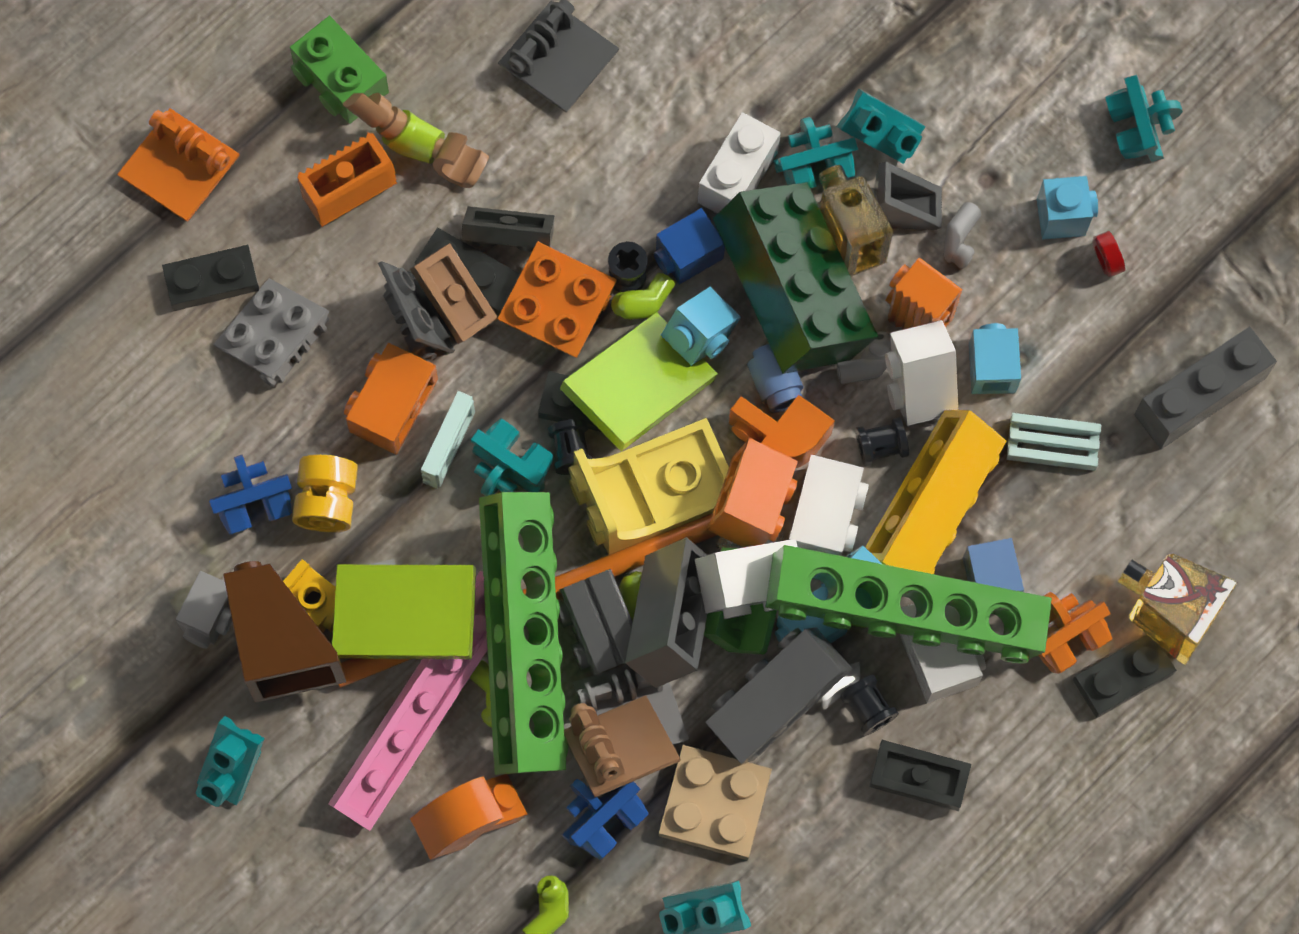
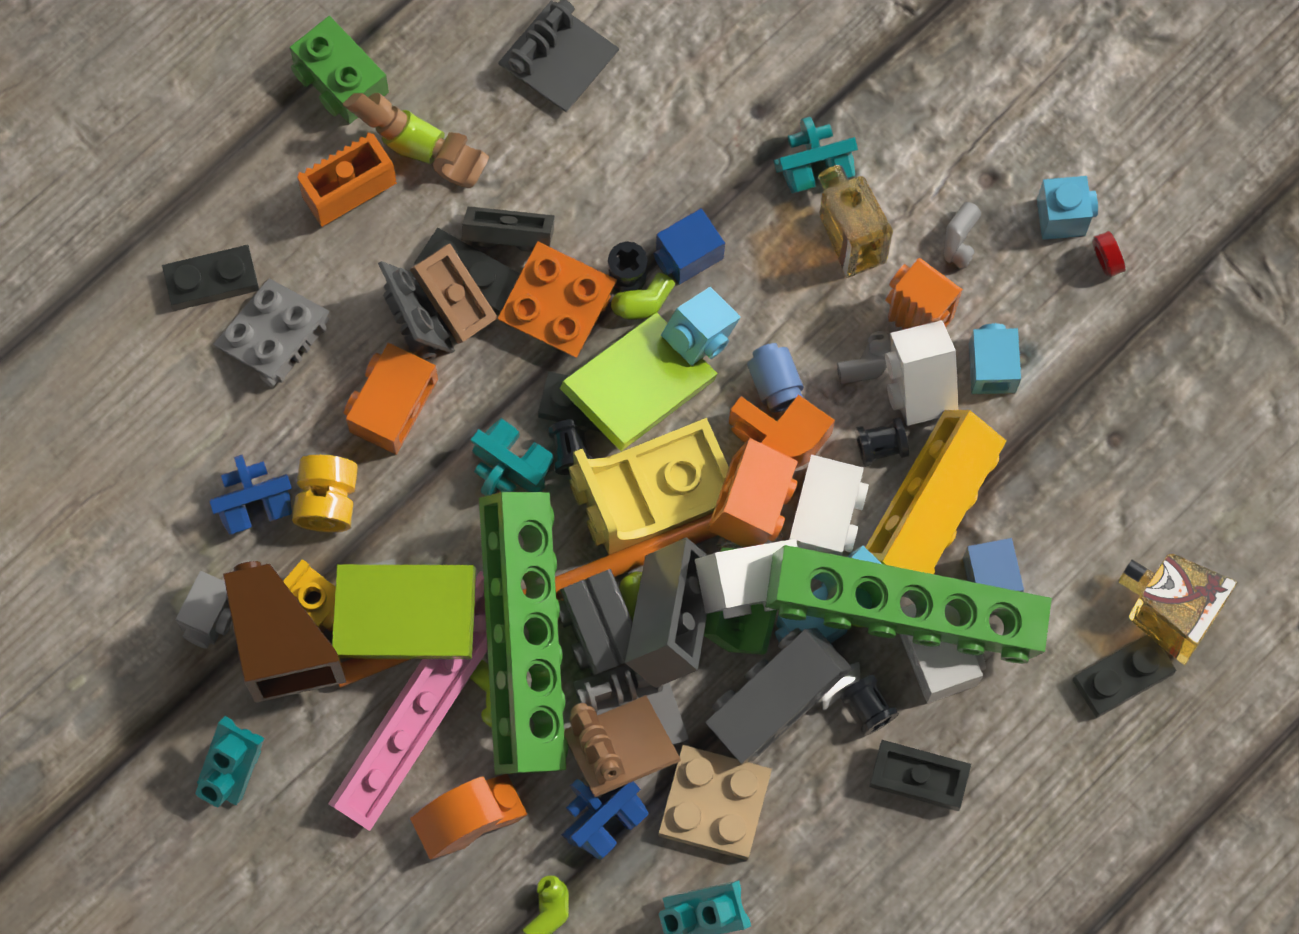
(178, 164): orange hinge -> none
(448, 440): light aqua tile -> none
(739, 162): white brick -> none
(794, 277): dark green brick -> none
(882, 127): teal hips -> none
(908, 199): dark grey slope -> none
(1056, 425): light aqua tile -> none
(1085, 621): orange hips -> none
(1134, 102): teal hips -> none
(1205, 387): dark grey brick -> none

